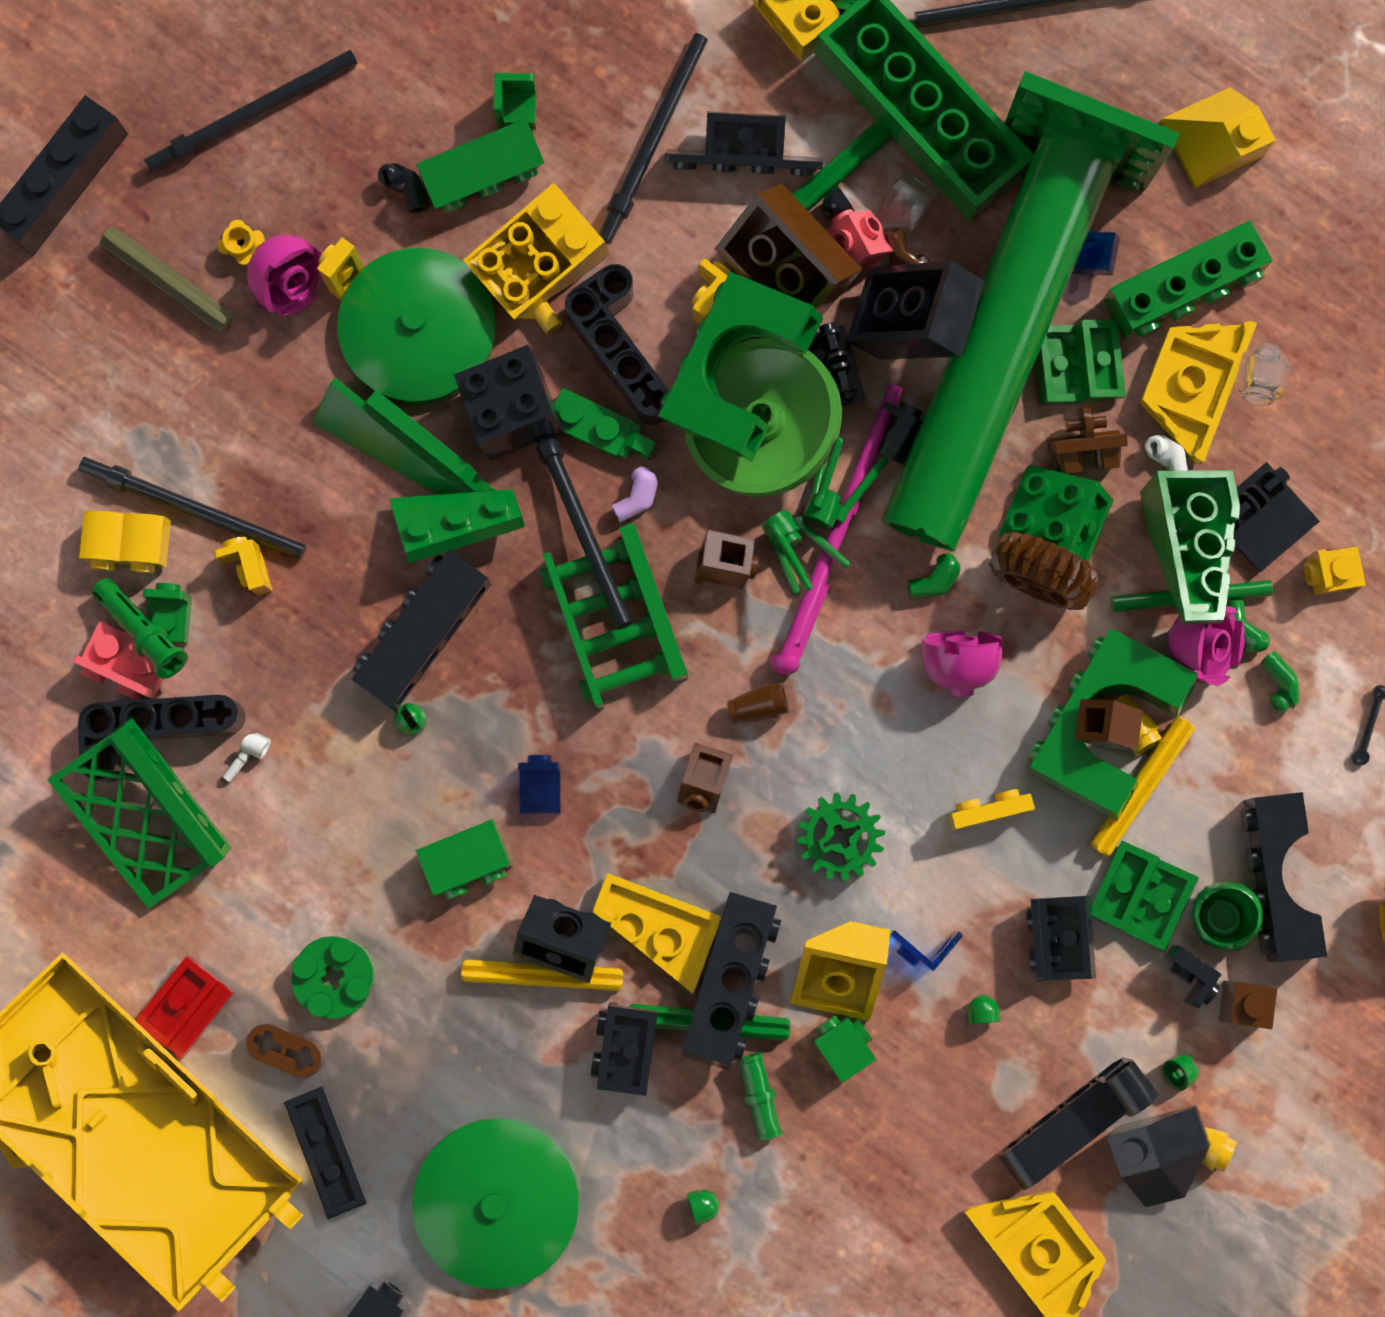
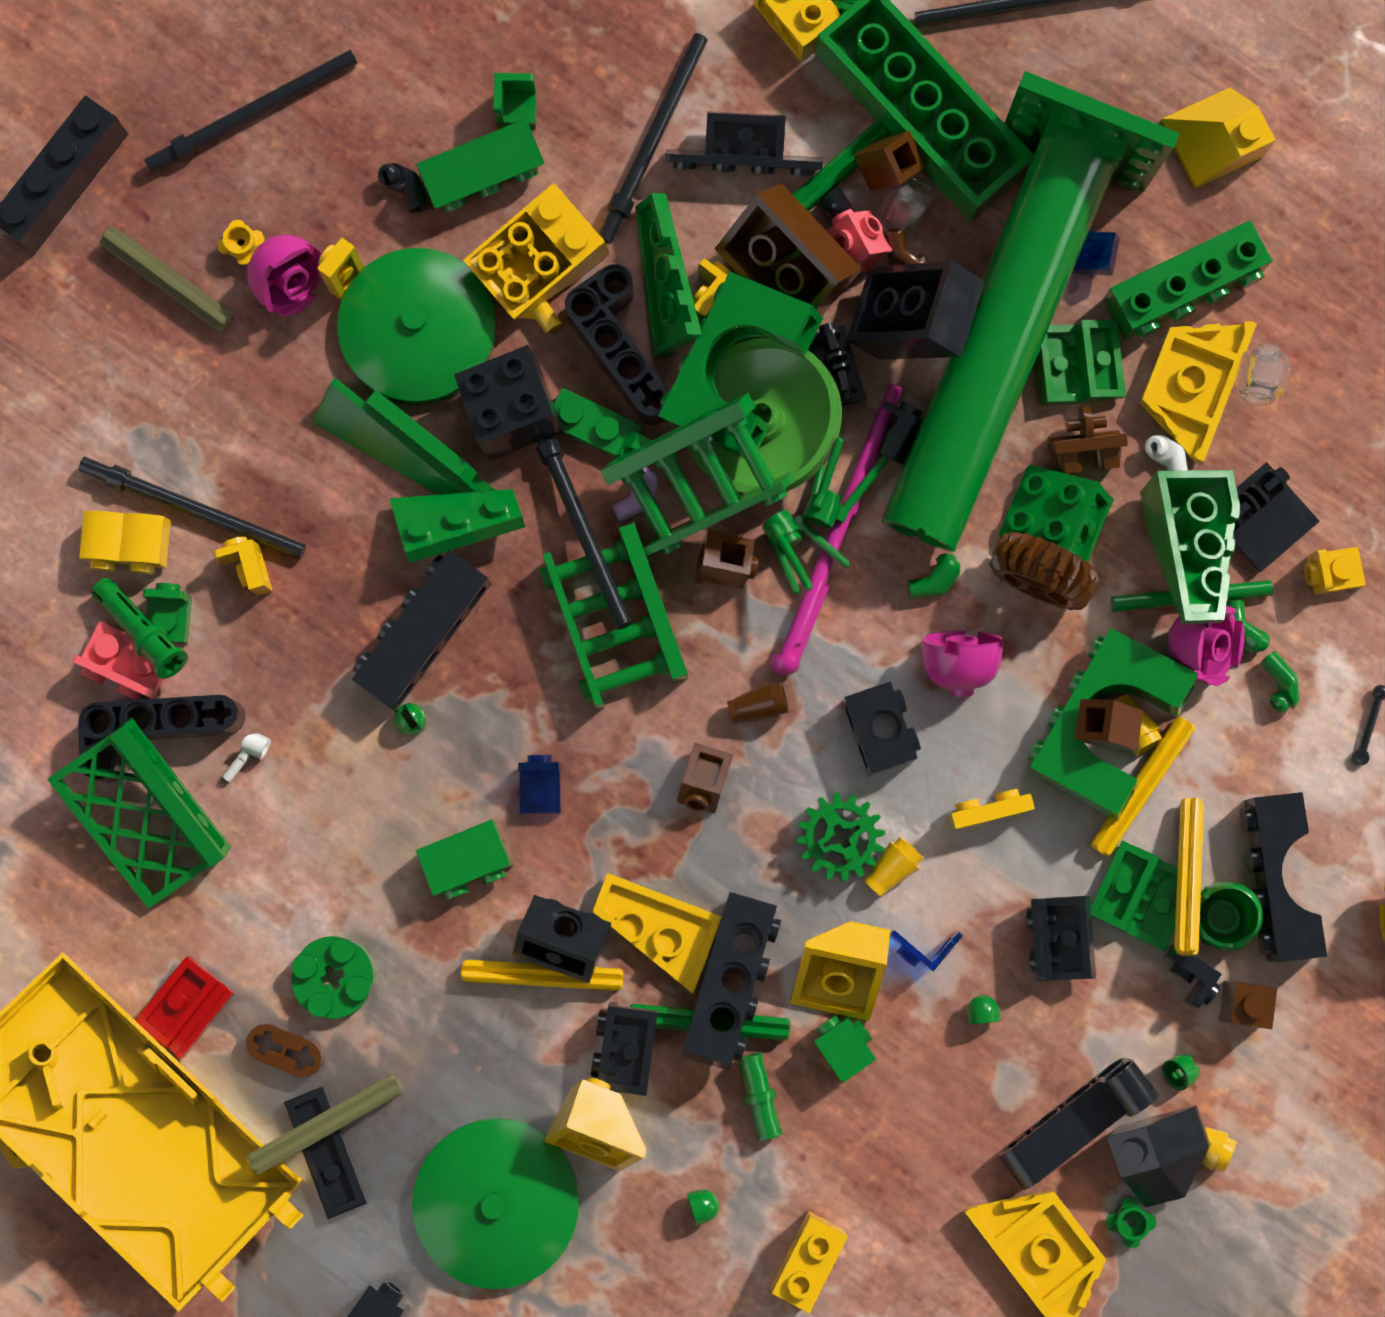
(323, 1125): none -> olive axle
(597, 1126): none -> yellow slope
(667, 289): none -> green wing
(698, 436): none -> green fence
(808, 1262): none -> yellow brick
(879, 753): none -> black brick
(889, 161): none -> reddish brown brick
(894, 866): none -> yellow cone
(1131, 1234): none -> green plate
(1189, 877): none -> yellow axle

